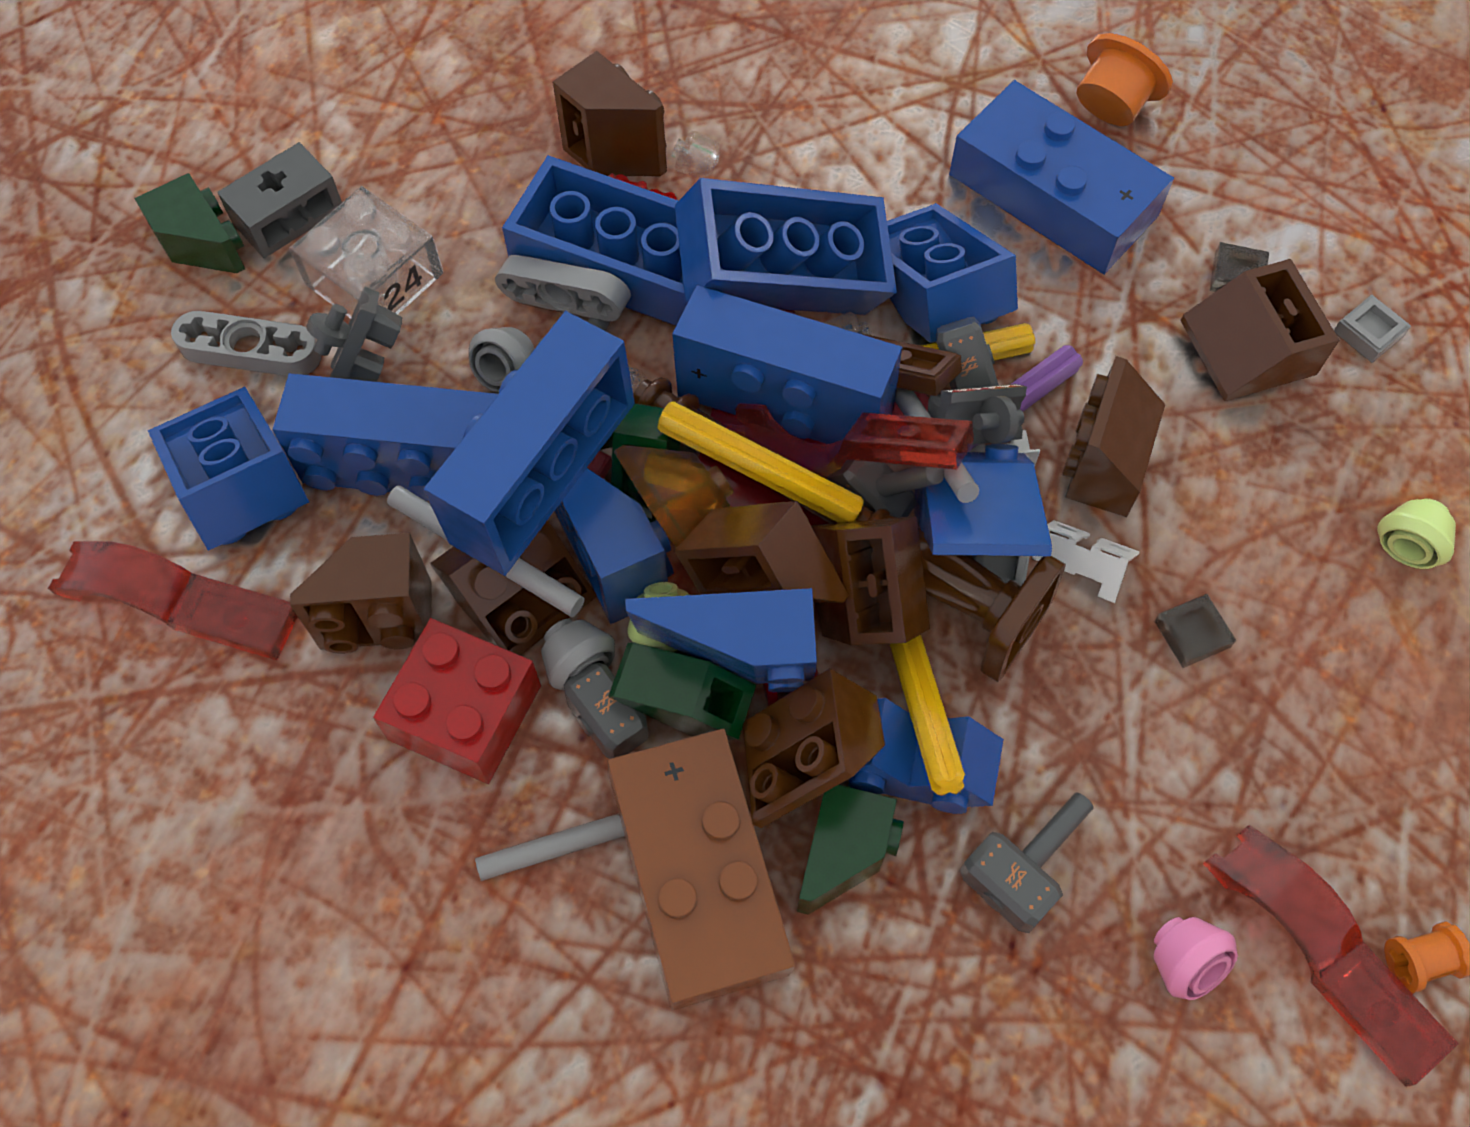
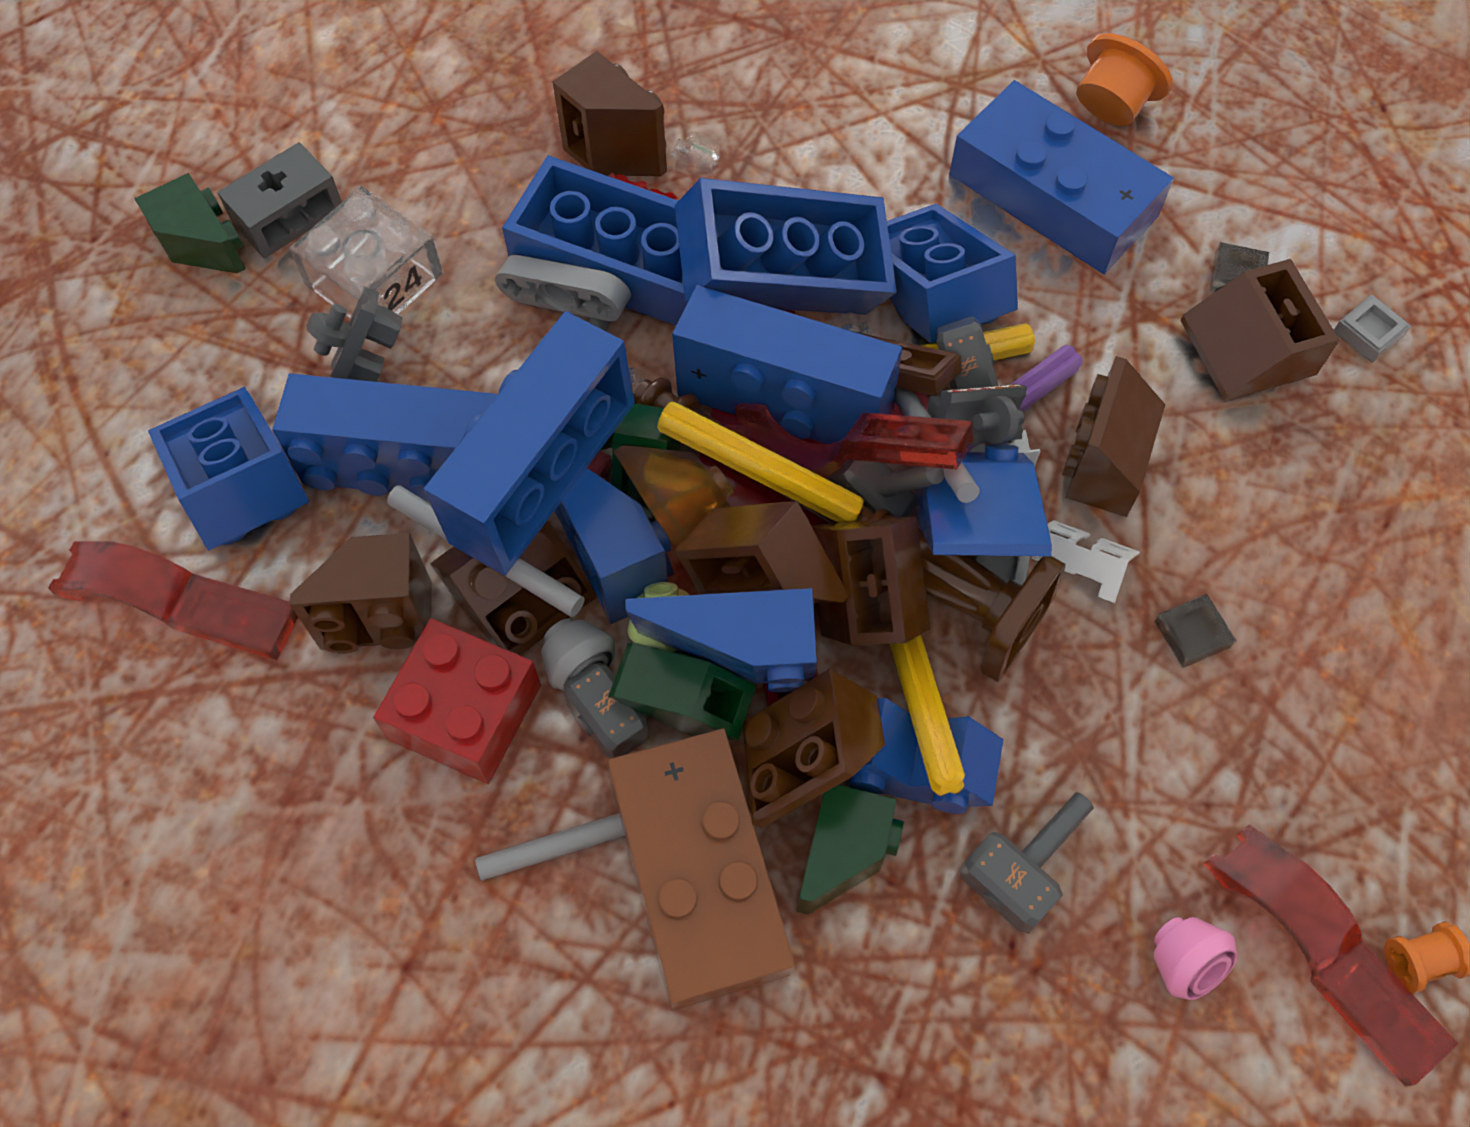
(231, 328): light grey beam -> none
(497, 353): light grey cone -> none
(1419, 533): yellowish green cone -> none

